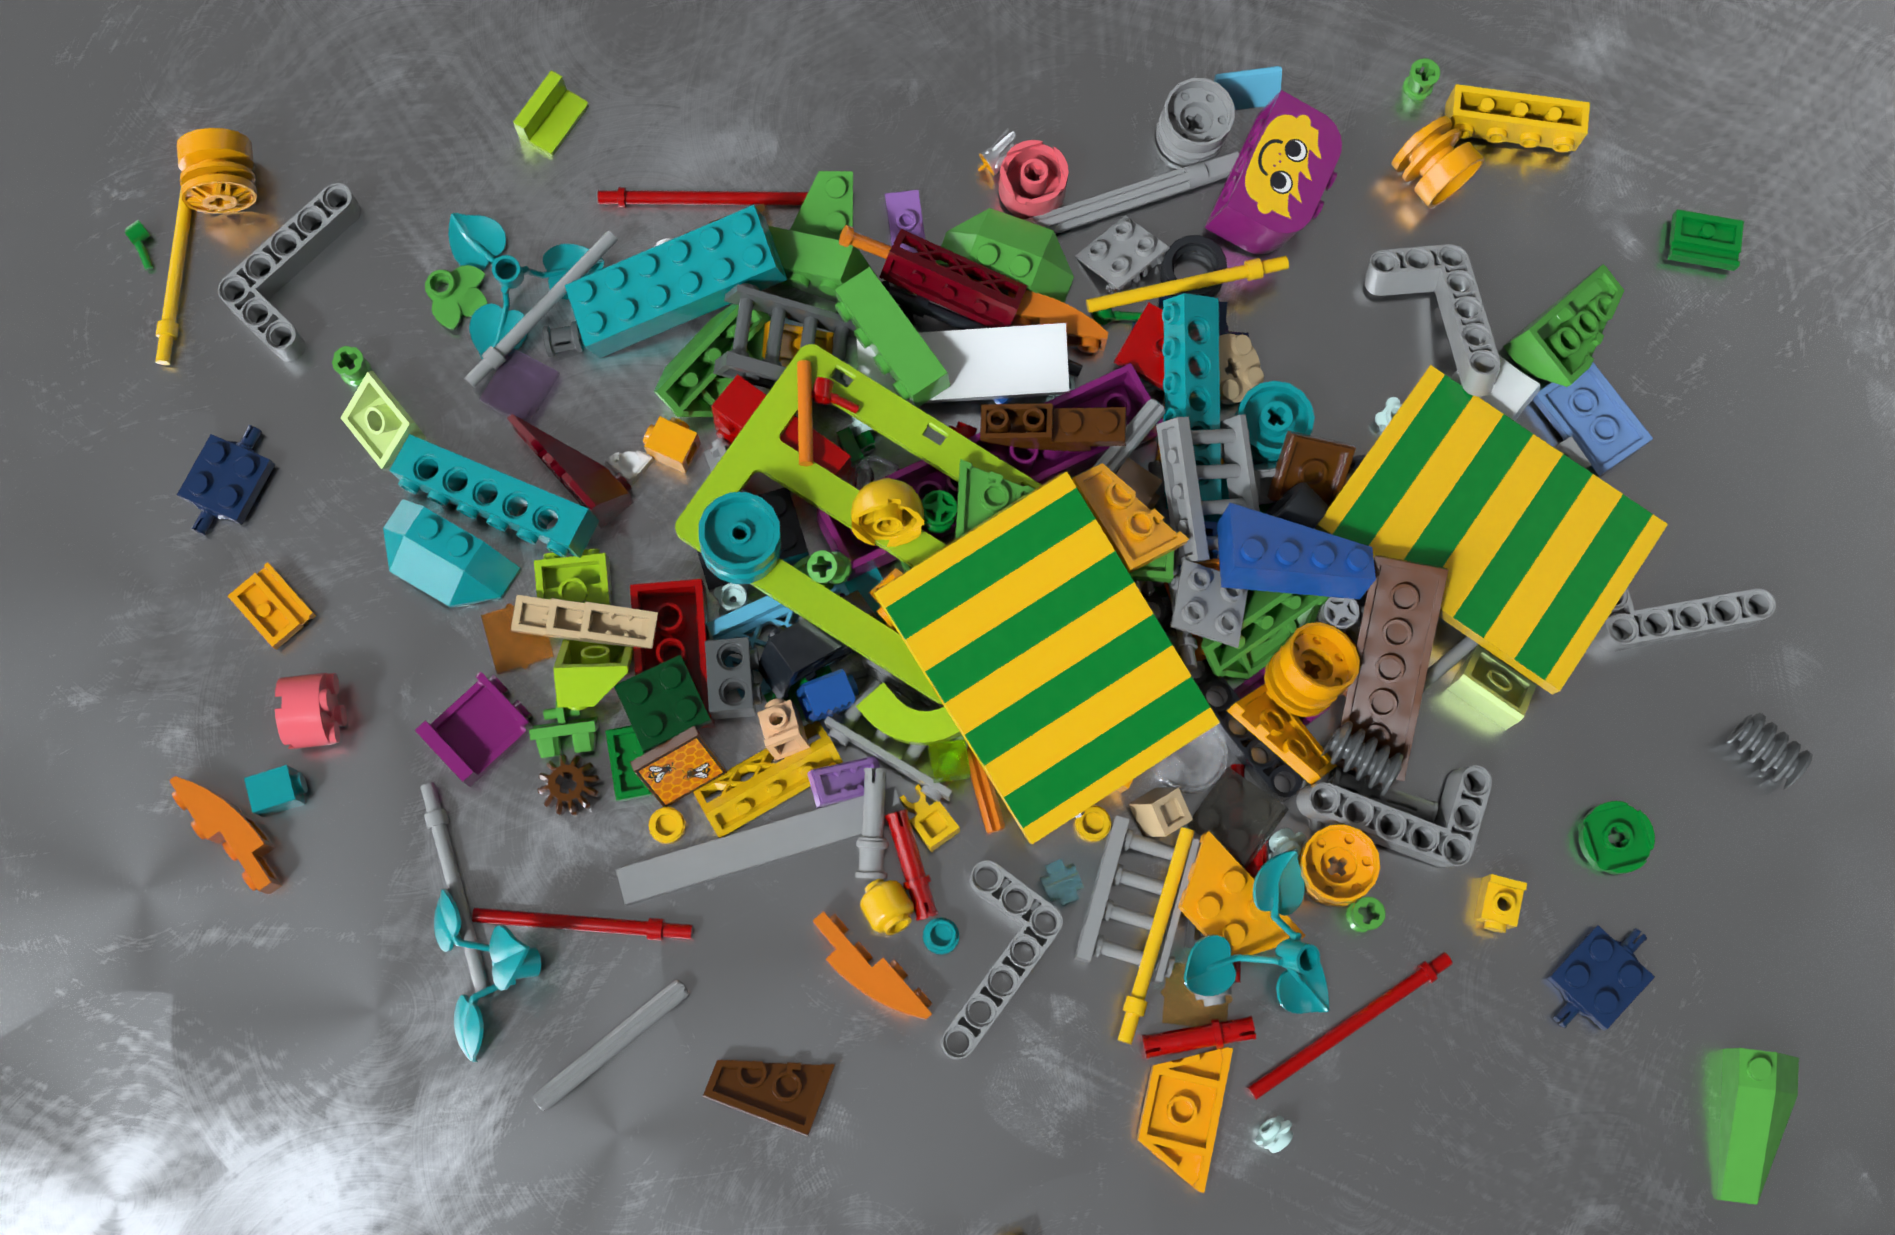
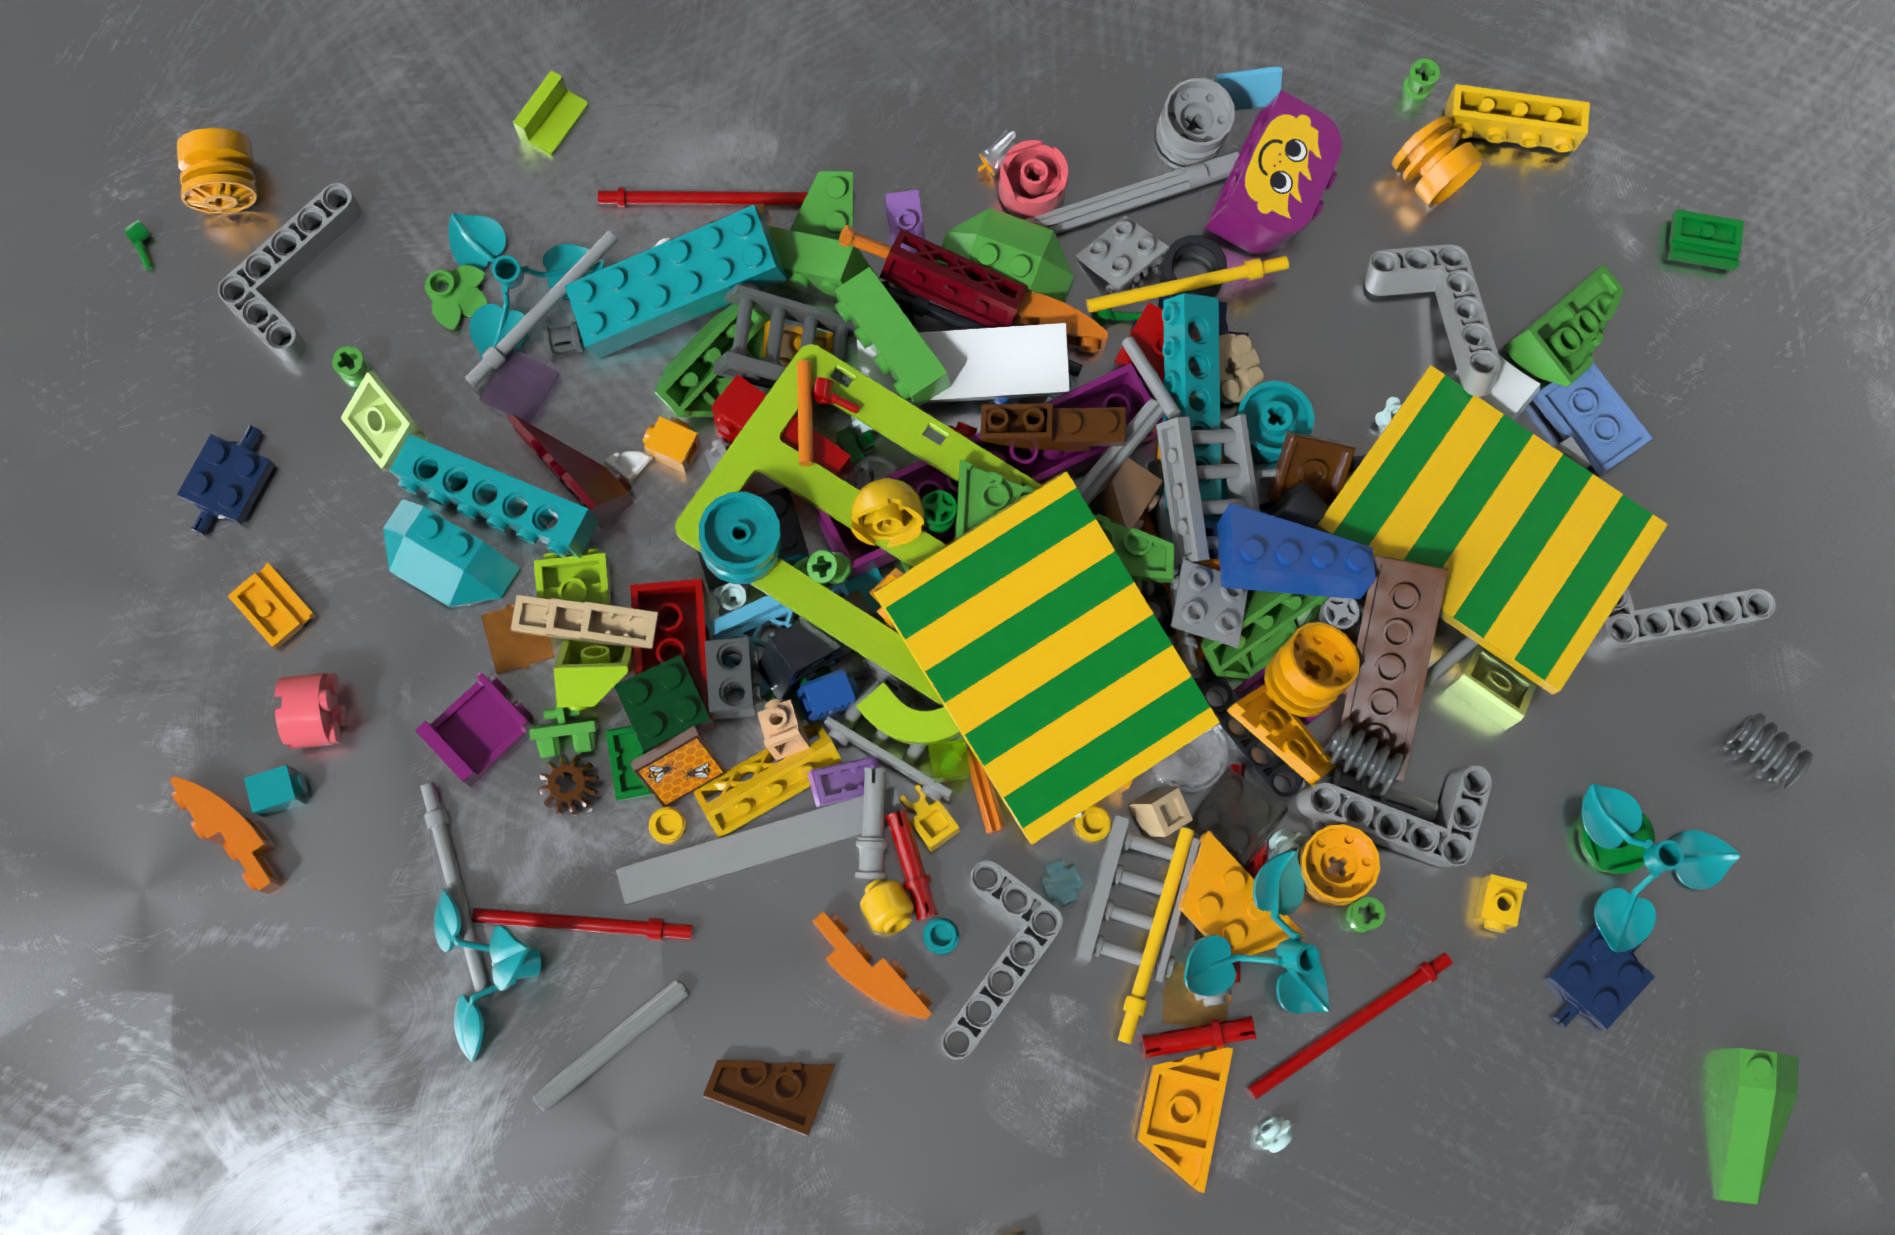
(167, 328): yellow bar -> none
(1129, 525): light orange wing -> none
(1151, 378): none -> light grey bar
(1695, 855): none -> teal plant

